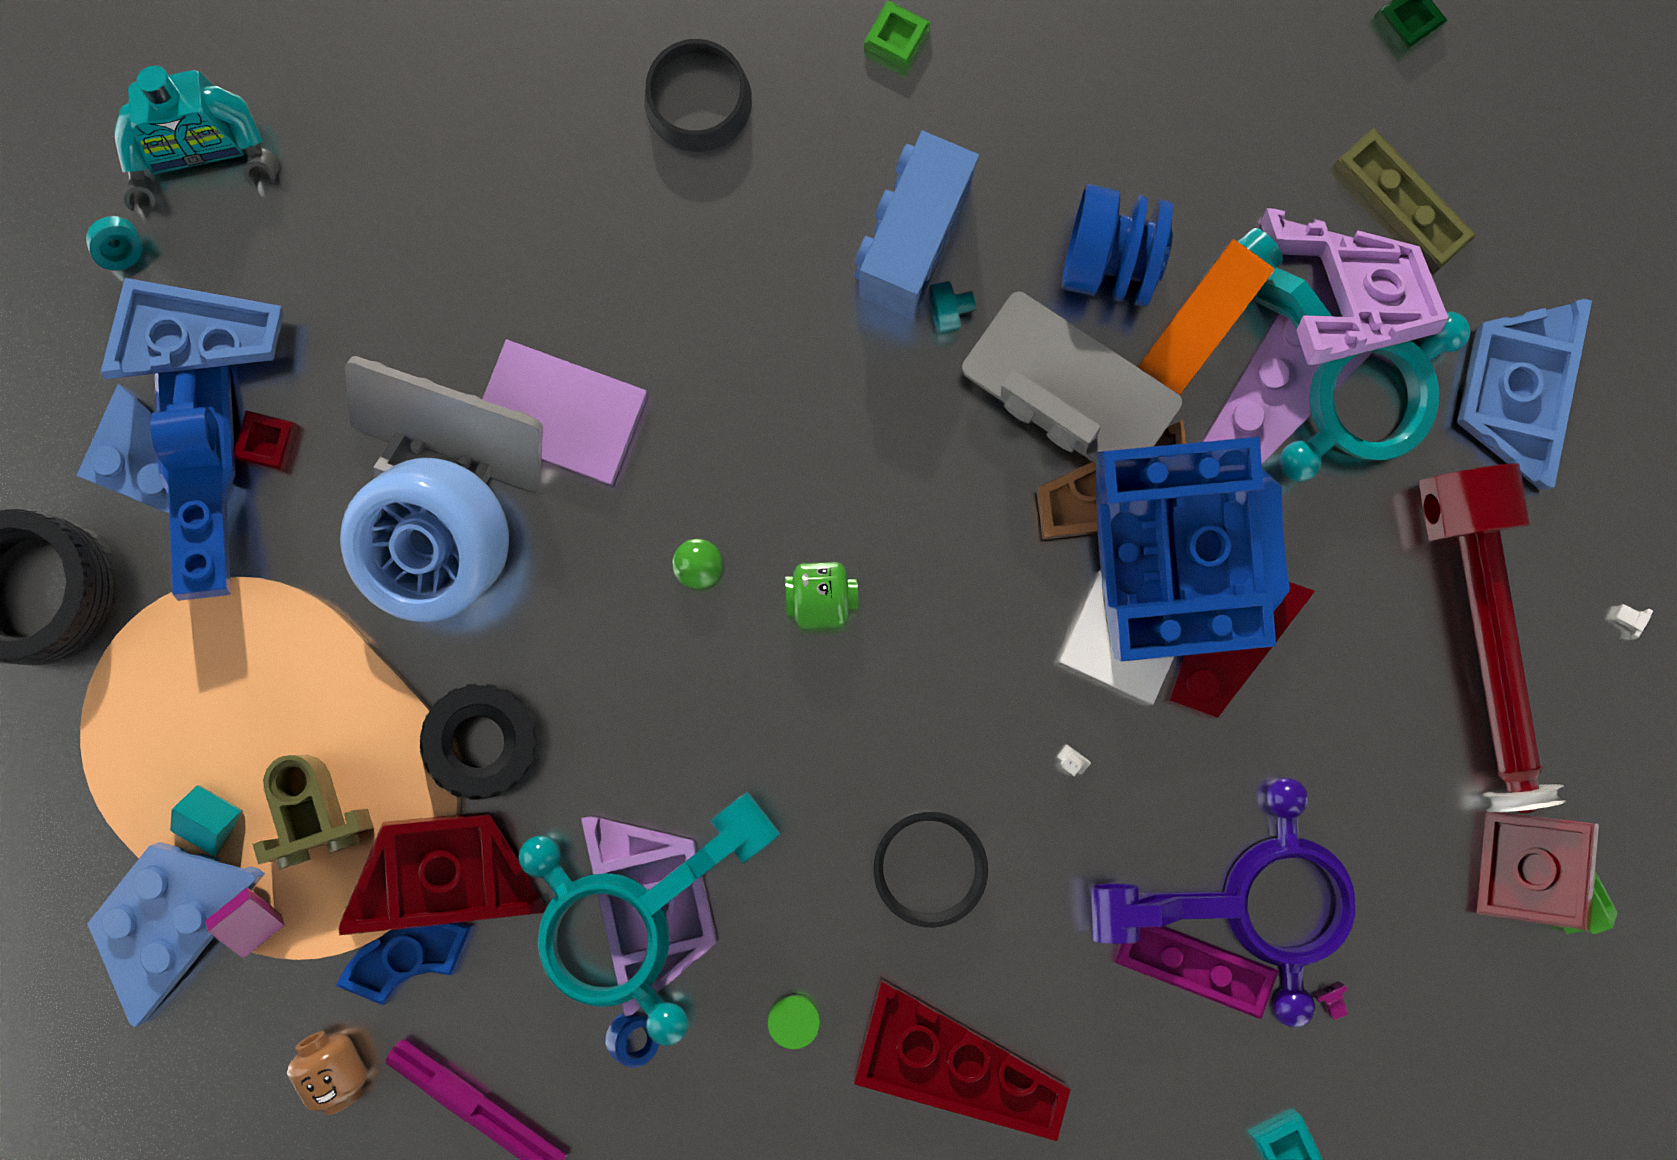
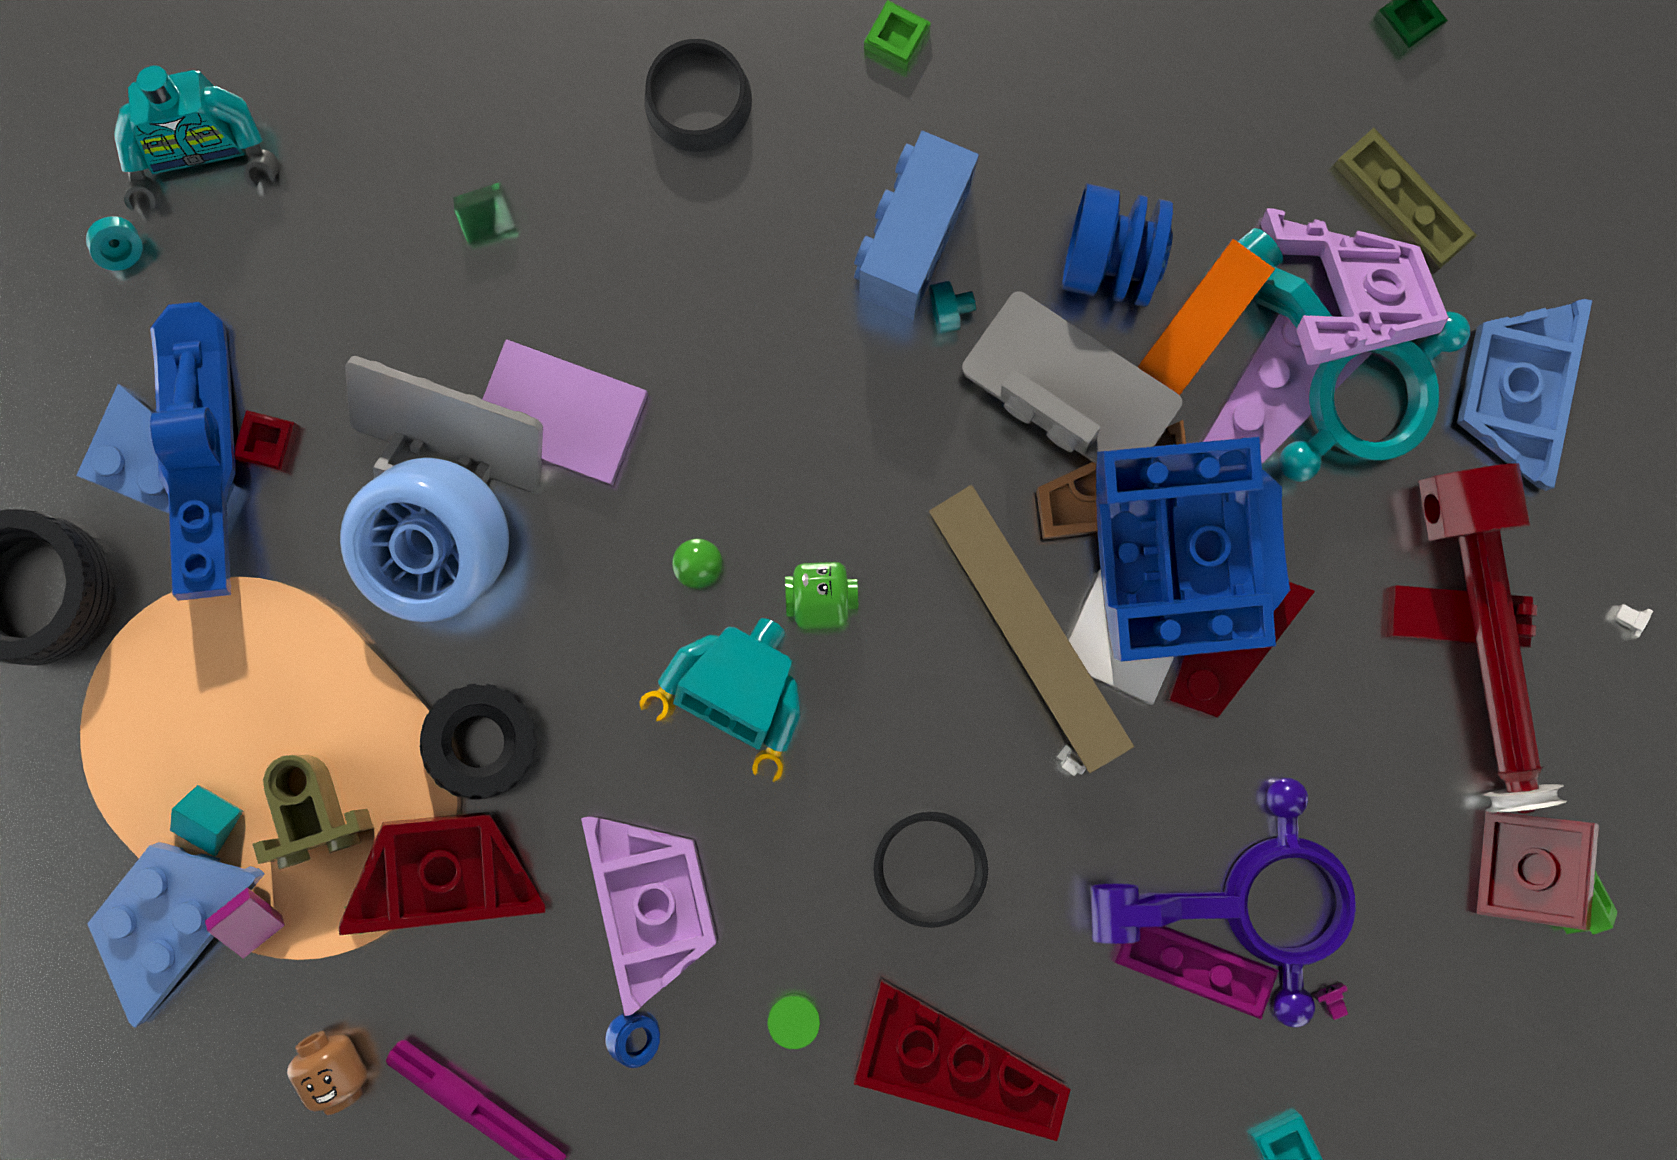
(186, 329): medium blue wing -> none
(404, 953): blue tile -> none
(484, 213): none -> clear green slope
(736, 686): none -> teal torso
(741, 830): teal piece -> none
(1031, 629): none -> dark tan tile
(1446, 615): none -> dark red hinge

